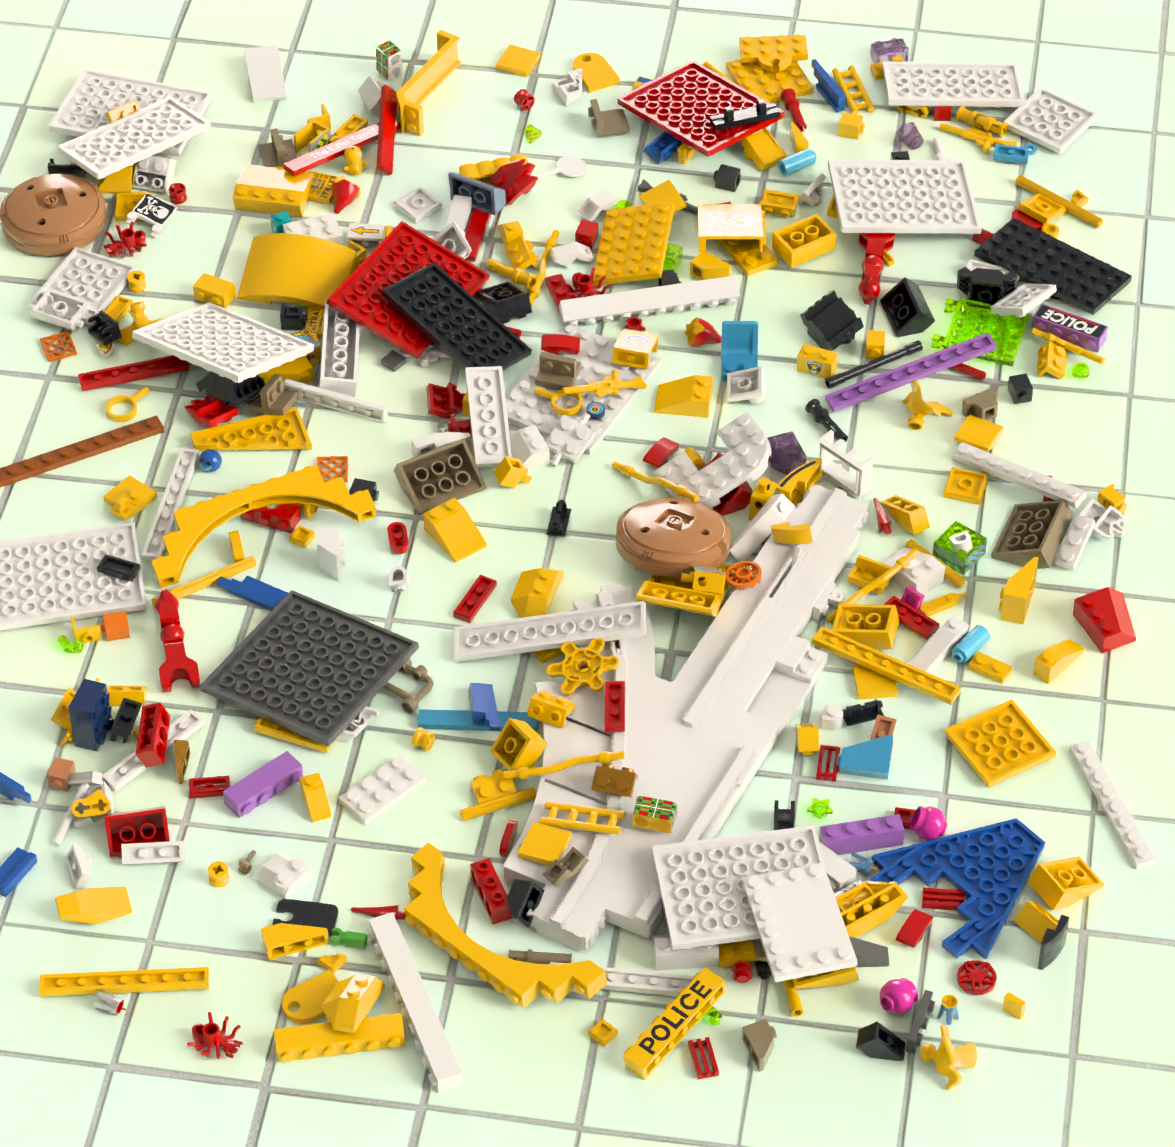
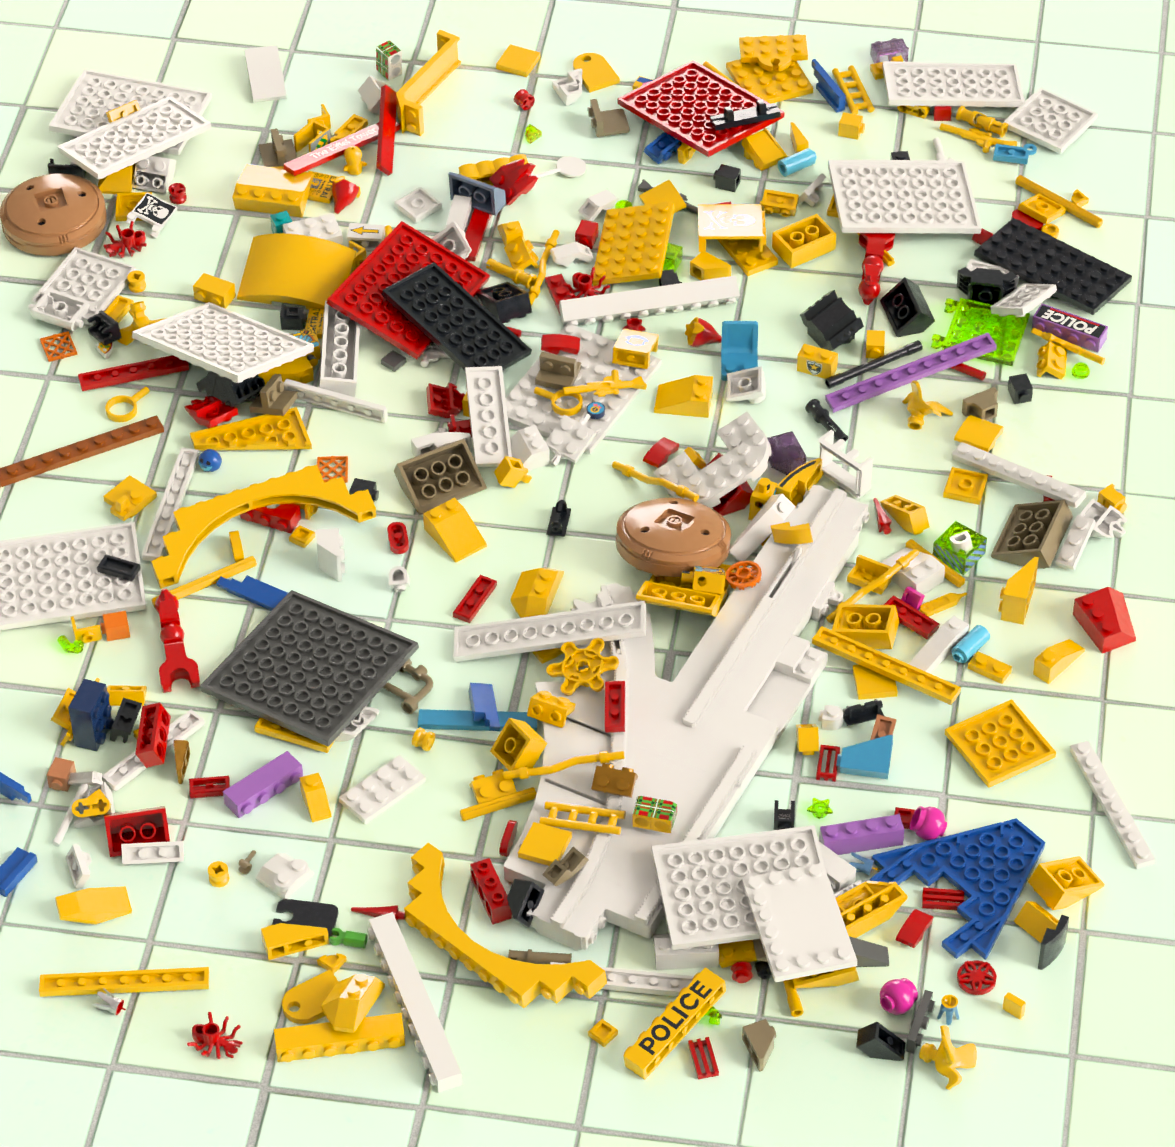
(792, 105): red pin -> none
(910, 136): clear purple piece -> none

